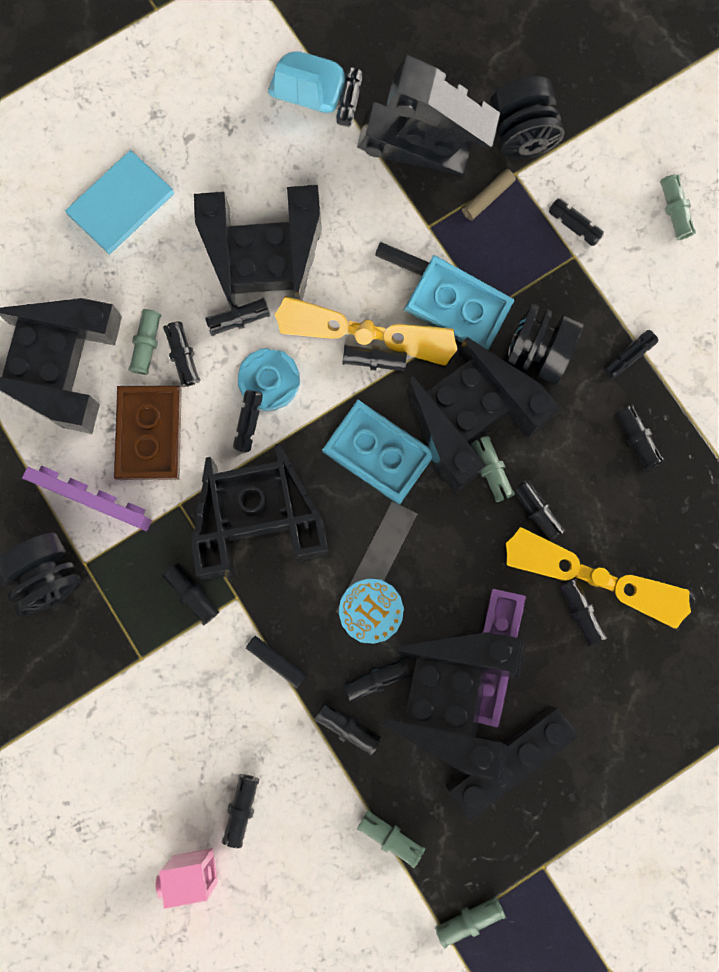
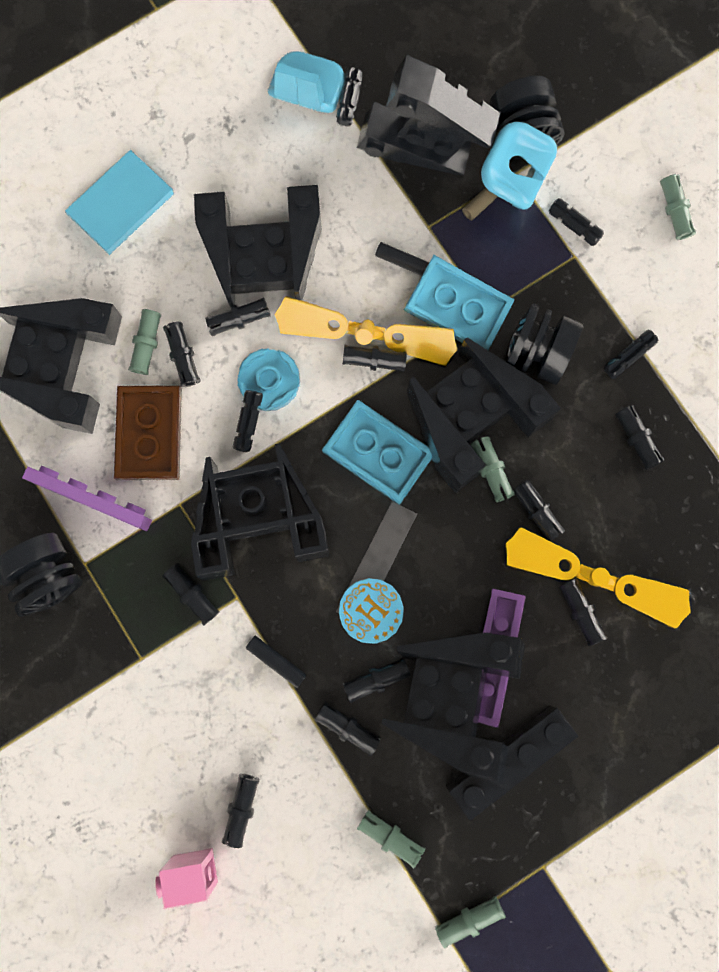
(521, 141): none -> medium azure piece

